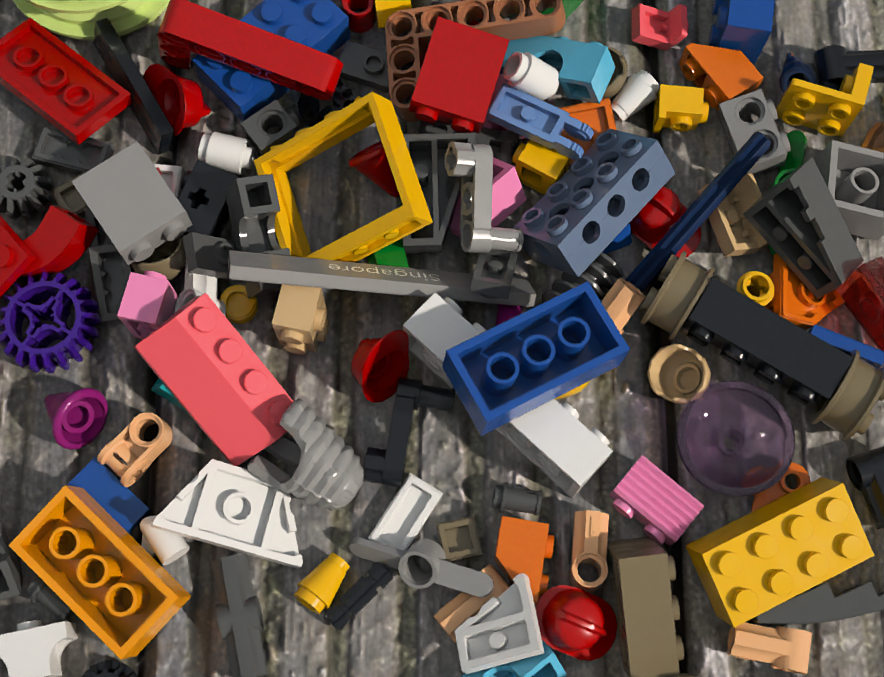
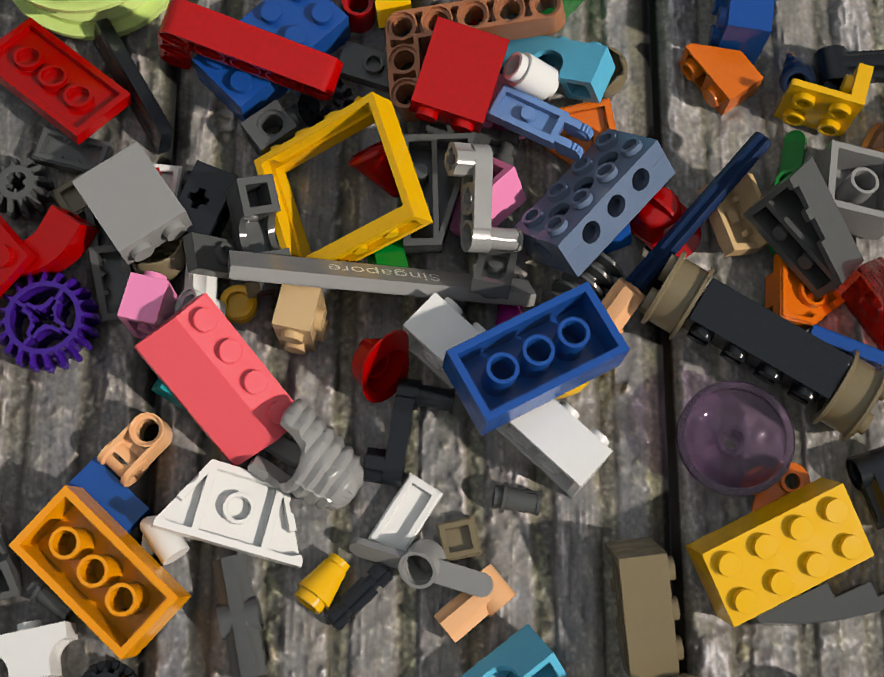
(76, 416): magenta hat -> none
(177, 96): red piece -> none
(226, 152): white brick -> none
(501, 631): white wing -> none
(522, 549): orange slope -> none
(539, 166): yellow brick -> none
(576, 622): red piece -> none
(589, 547): light nougat piece -> none
(636, 94): white cone -> none
(655, 502): bright pink brick -> none
(658, 27): coral bracket -> none
(678, 373): tan hair -> none
(679, 108): yellow brick -> none
(739, 132): light grey brick -> none
(756, 286): yellow cone -> none
(780, 646): light nougat piece -> none

